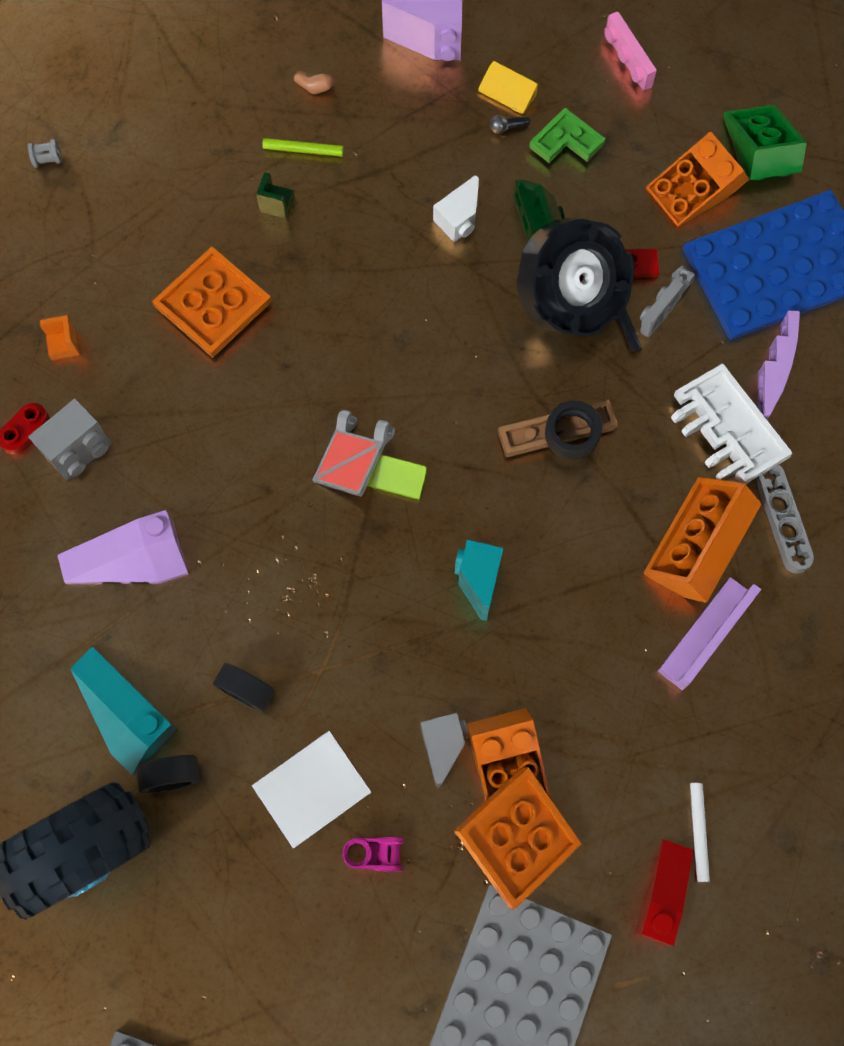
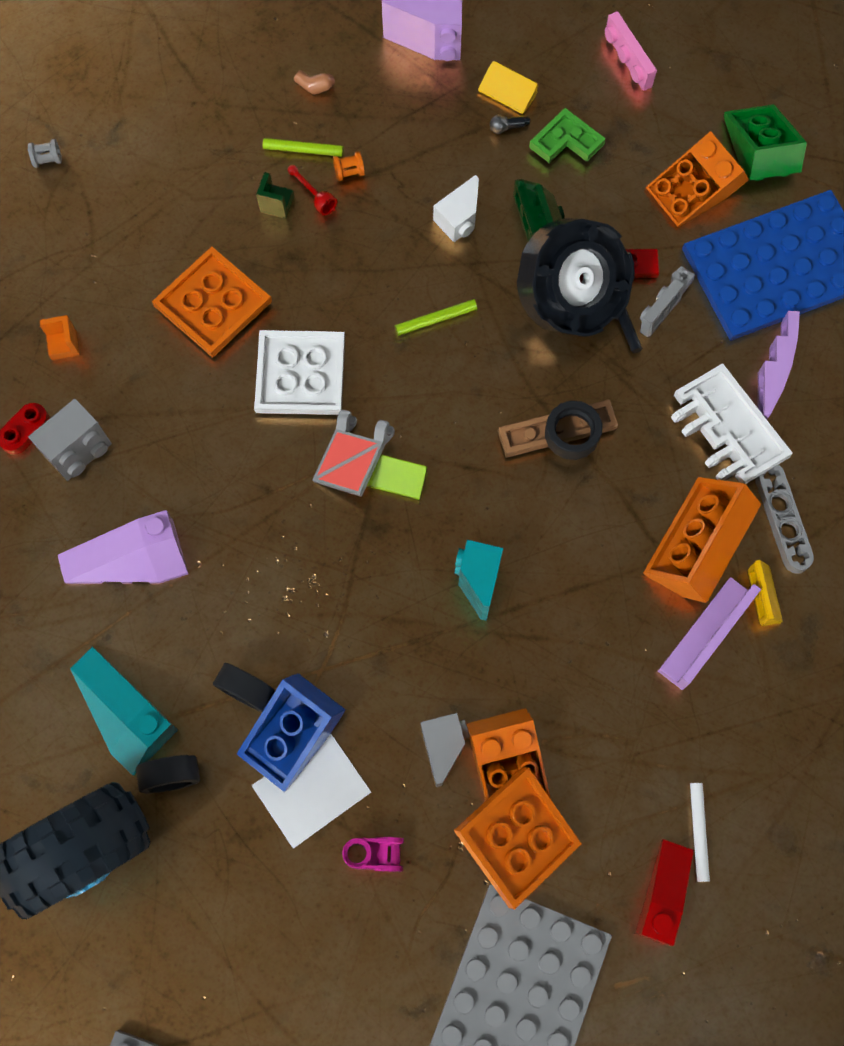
(290, 730): none -> blue slope
(299, 372): none -> white plate
(323, 201): none -> red hinge
(348, 166): none -> orange bush
(436, 317): none -> lime bar
(766, 600): none -> yellow slope

